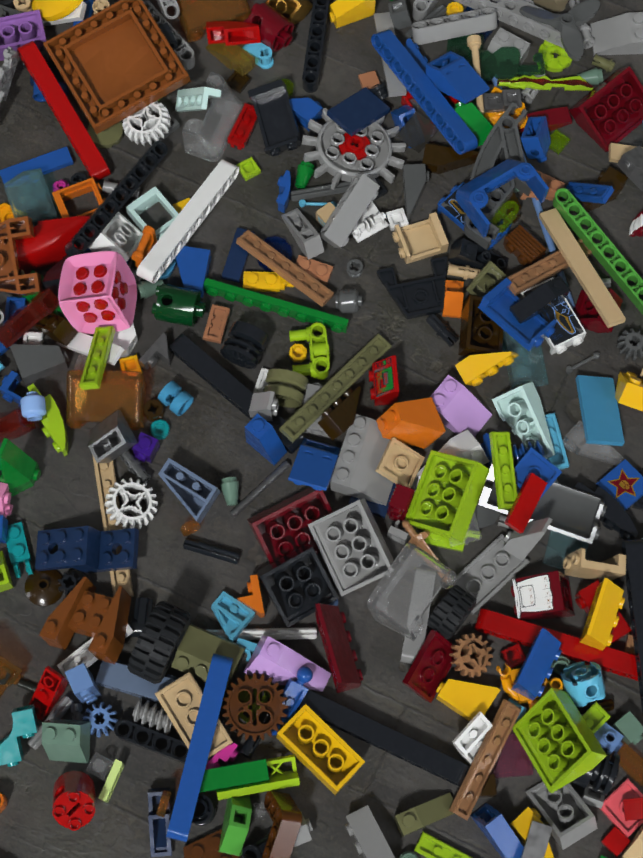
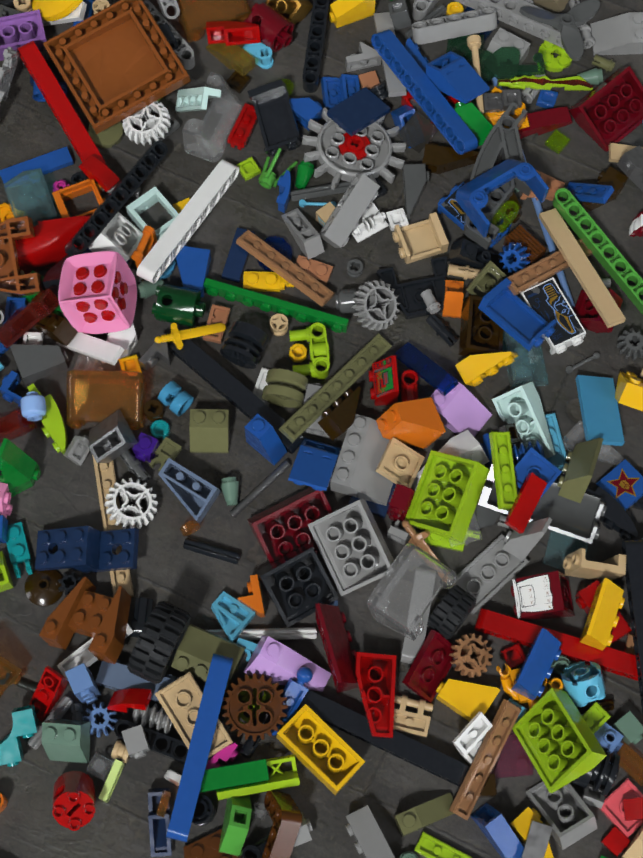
(78, 449): none -> light grey bracket
(97, 358): lime tile -> none
(100, 172): none -> red slope
(120, 751): none -> tan wheel
(130, 698): none -> red slope
(136, 741): none -> light grey brick
(166, 450): none -> olive plate
(173, 777): none -> white tile
(179, 335): none -> yellow sword
(209, 430): none -> olive slope
(265, 405): light grey slope -> none
(267, 177): none -> bright green plant
(278, 320): none -> tan wheel
(338, 89): none -> blue slope
(366, 58): none -> light grey slope
(367, 298): none -> light grey gear
(377, 688): none -> red wedge
(409, 391): none -> red piece
(411, 722): none -> tan plate
(426, 368): none -> clear blue tile
(430, 301): none -> light grey pin
(513, 432): none -> dark brown plate
(520, 254): none -> blue gear
(536, 138): blue torso -> none
(541, 299): black slope -> none
(547, 99): none -> blue tile
(579, 469): none -> olive slope

